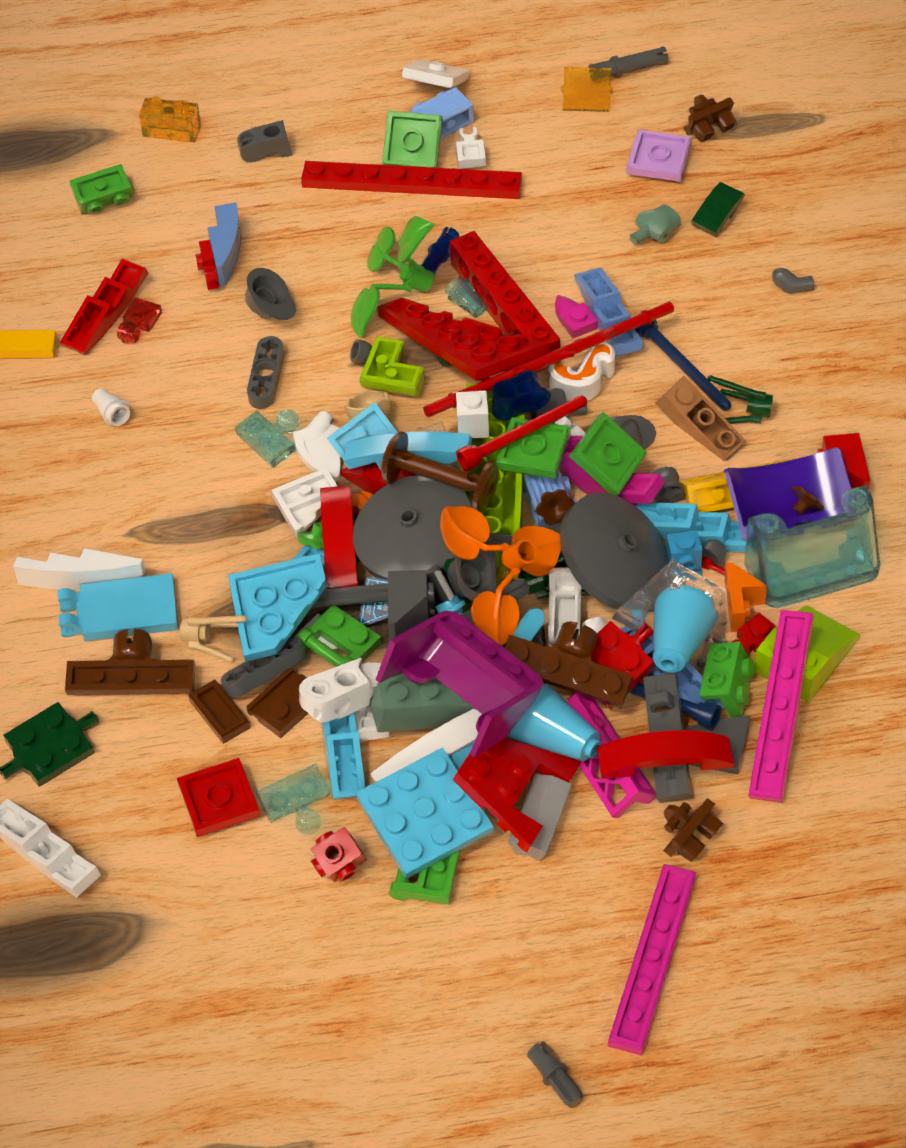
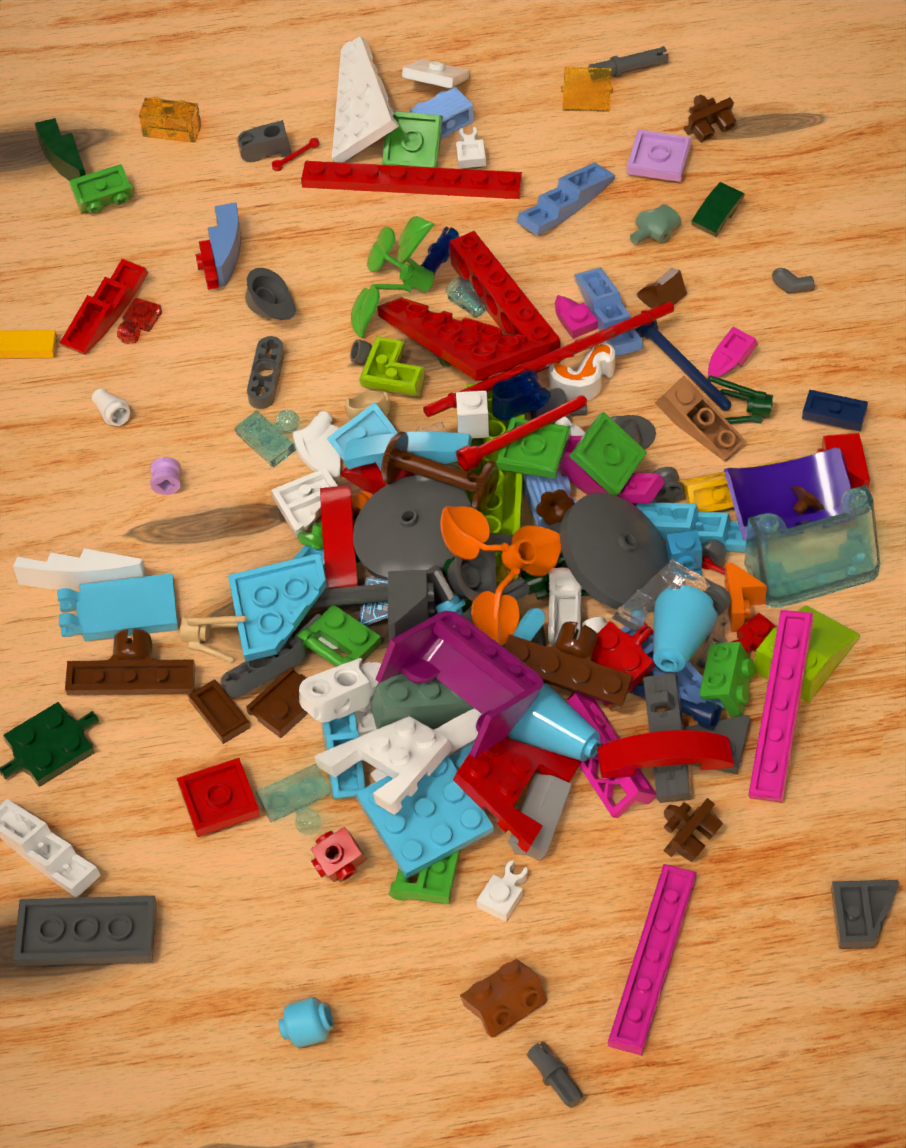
(59, 149): none -> dark green slope
(85, 931): none -> dark grey plate
(165, 476): none -> lavender wheel
(277, 165): none -> red hinge
(306, 1022): none -> medium azure head
(361, 103): none -> white wing
(400, 750): none -> white wing
(503, 894): none -> white plate
(505, 997): none -> dark orange bracket
(569, 197): none -> medium blue slope
(667, 288): none -> reddish brown tile
(721, 595): none -> dark grey bush
(731, 351): none -> dark pink plate
(834, 410): none -> dark blue plate
(861, 910): none -> dark grey wing

